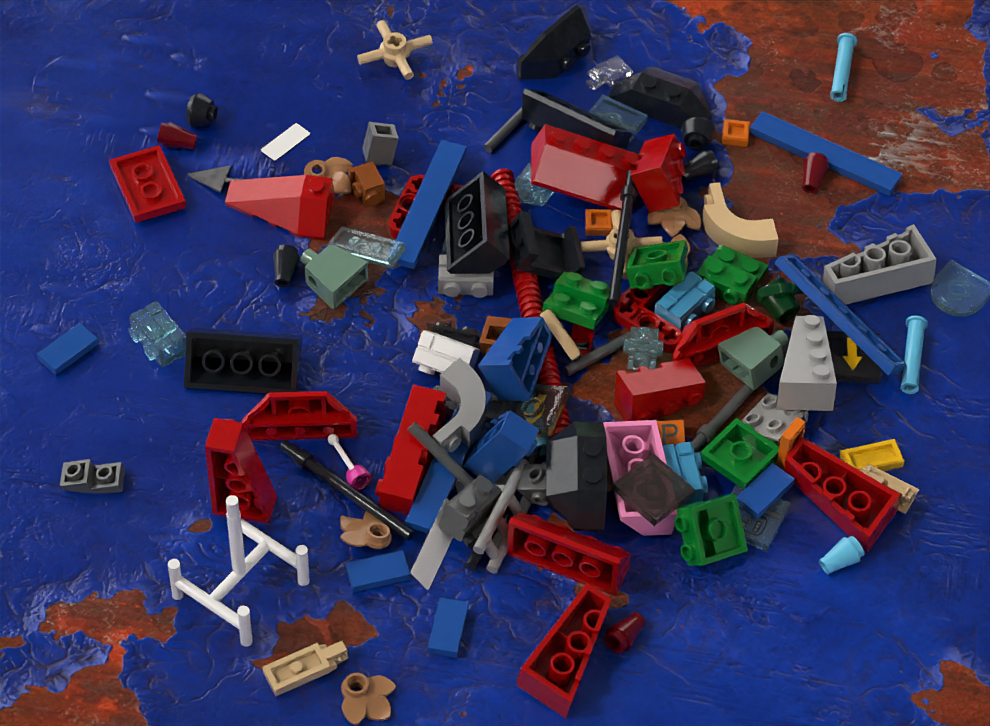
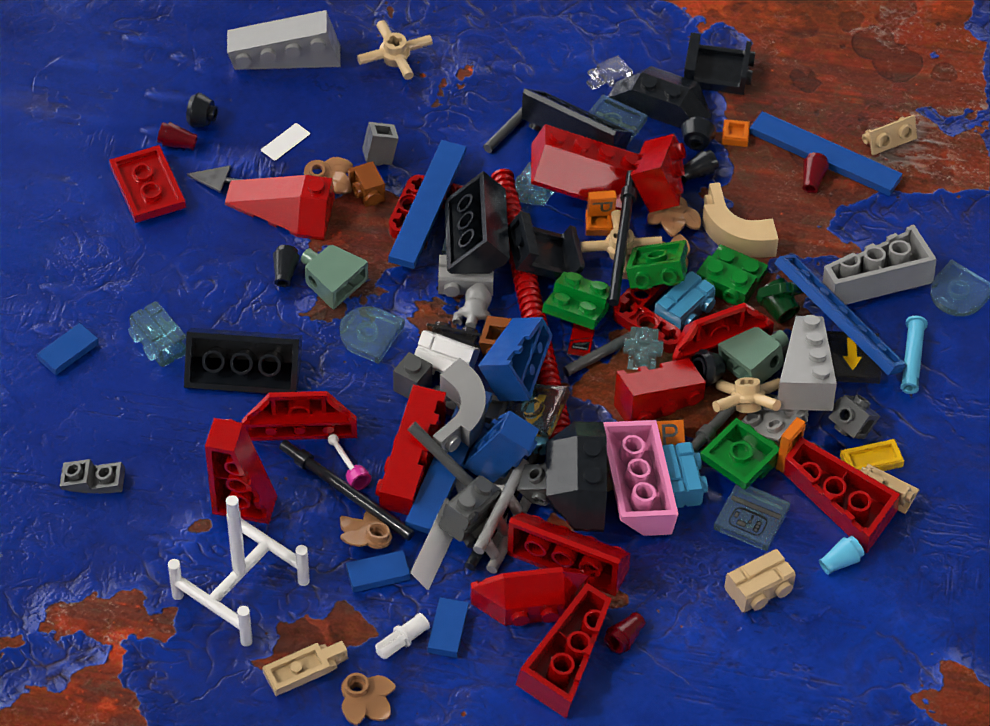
(285, 43): none -> light grey wedge
(369, 246): clear light blue tile -> none
(370, 331): none -> clear light blue tile
(402, 636): none -> white axle
(409, 372): none -> dark grey brick
(475, 307): none -> light grey piece
(529, 594): none -> red wedge
(557, 47): black wedge -> none
(561, 334): tan tile -> none
(601, 203): none -> orange tile
(653, 489): clear smoke tile -> none
(709, 365): none -> black cone
(711, 530): green plate -> none
(719, 67): none -> black panel
(747, 395): none -> tan bar
(760, 581): none -> tan brick
(765, 490): blue tile -> none
(843, 64): medium azure pin -> none
(853, 416): none -> dark grey brick
(891, 134): none -> tan hinge

